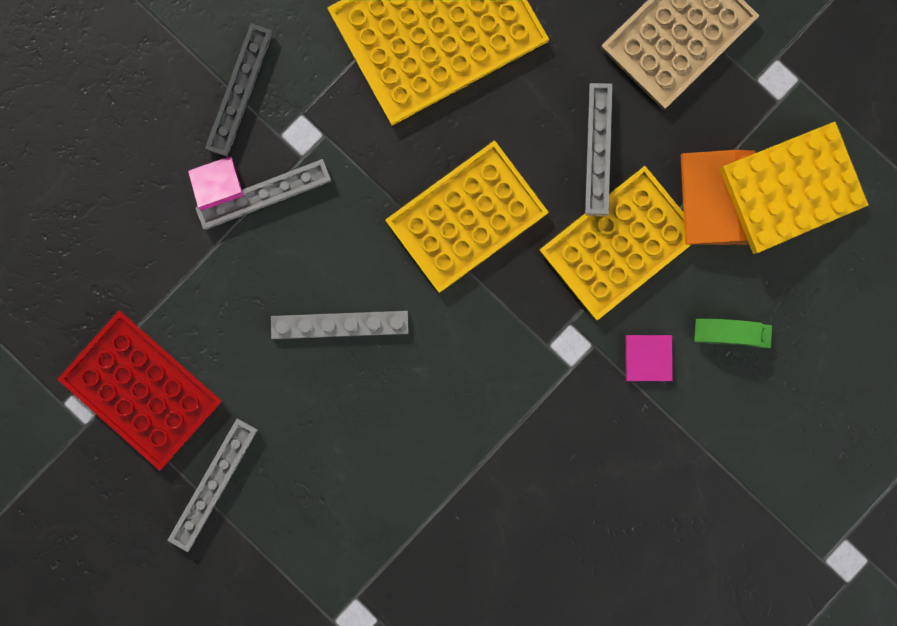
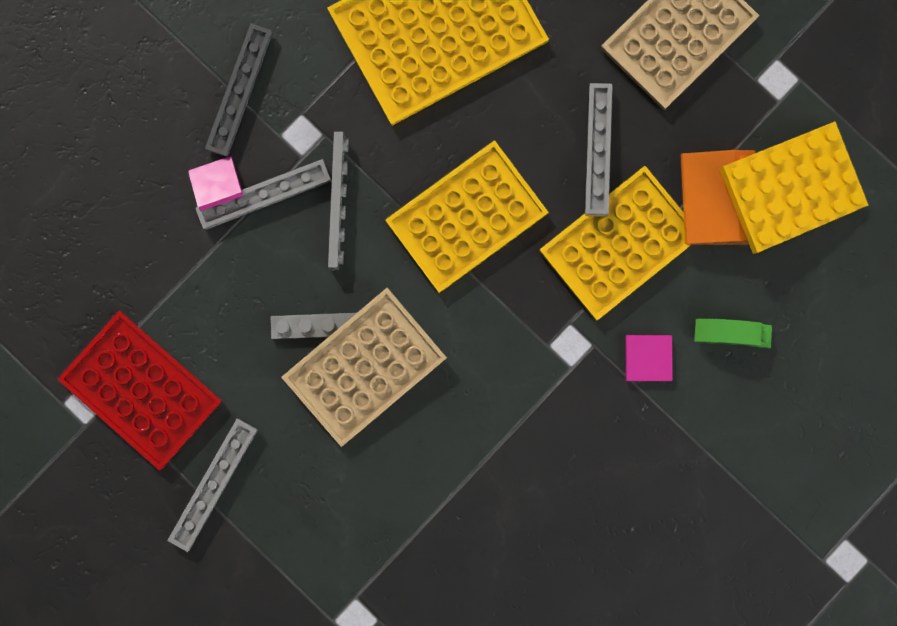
(338, 191): none -> light grey plate
(364, 367): none -> tan plate

